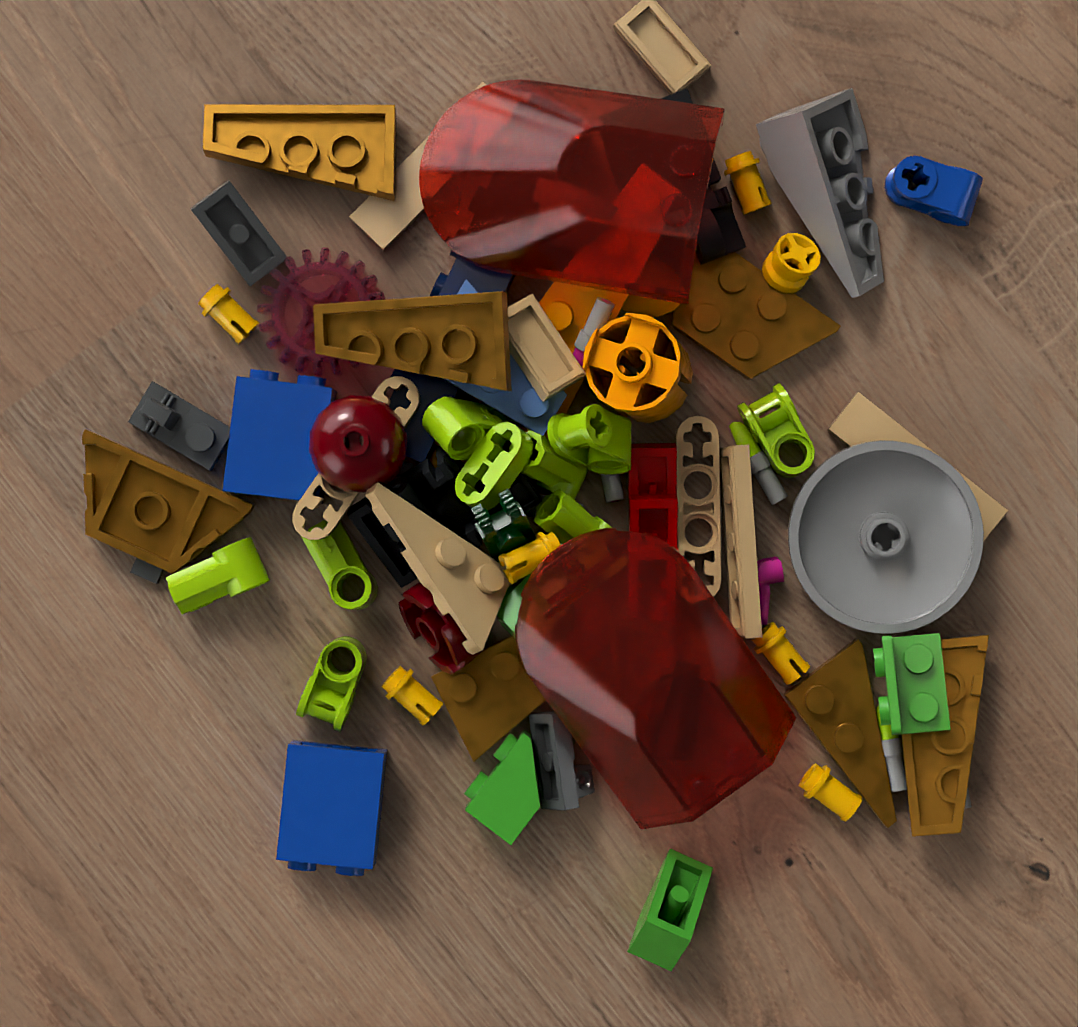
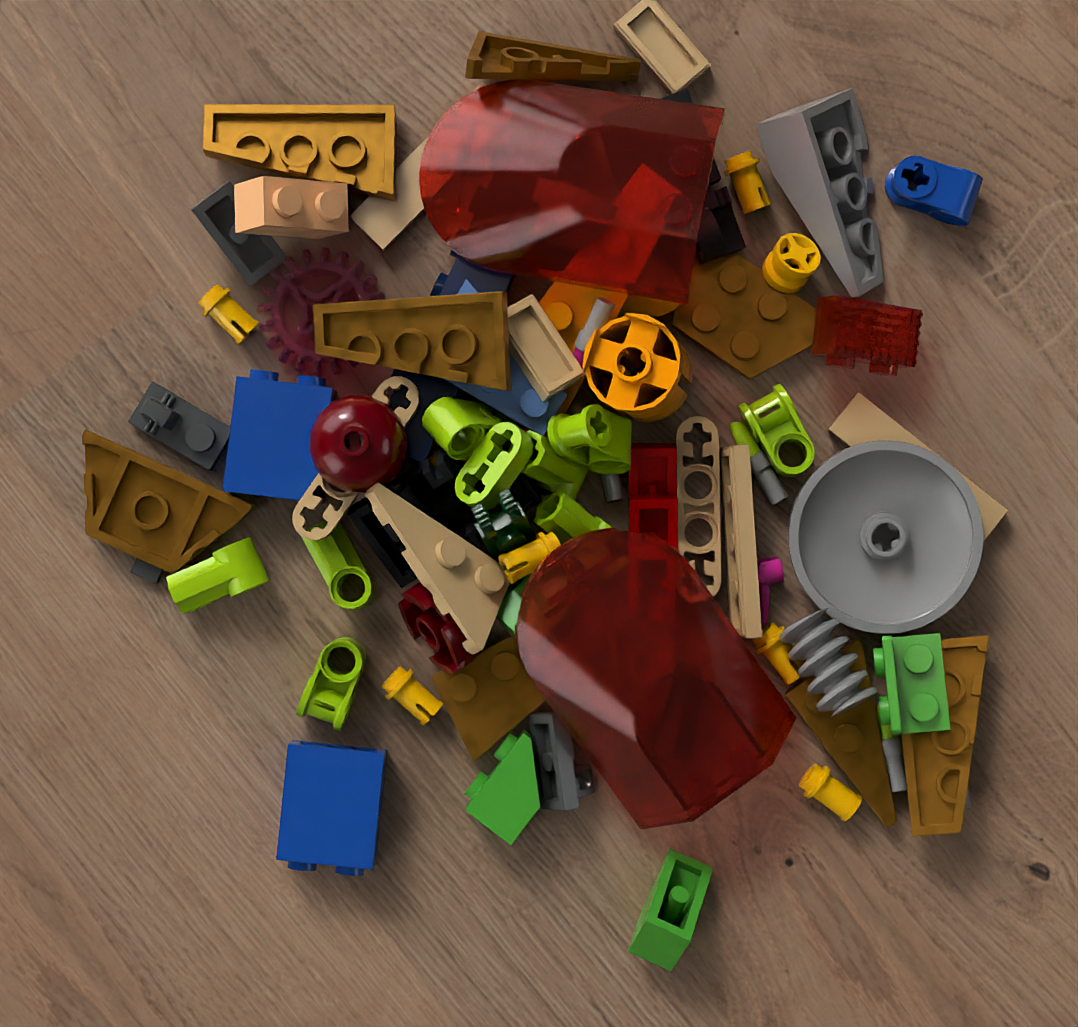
(291, 207): none -> light nougat brick
(517, 58): none -> pearl gold wing
(826, 663): none -> light grey piece
(866, 333): none -> clear red brick

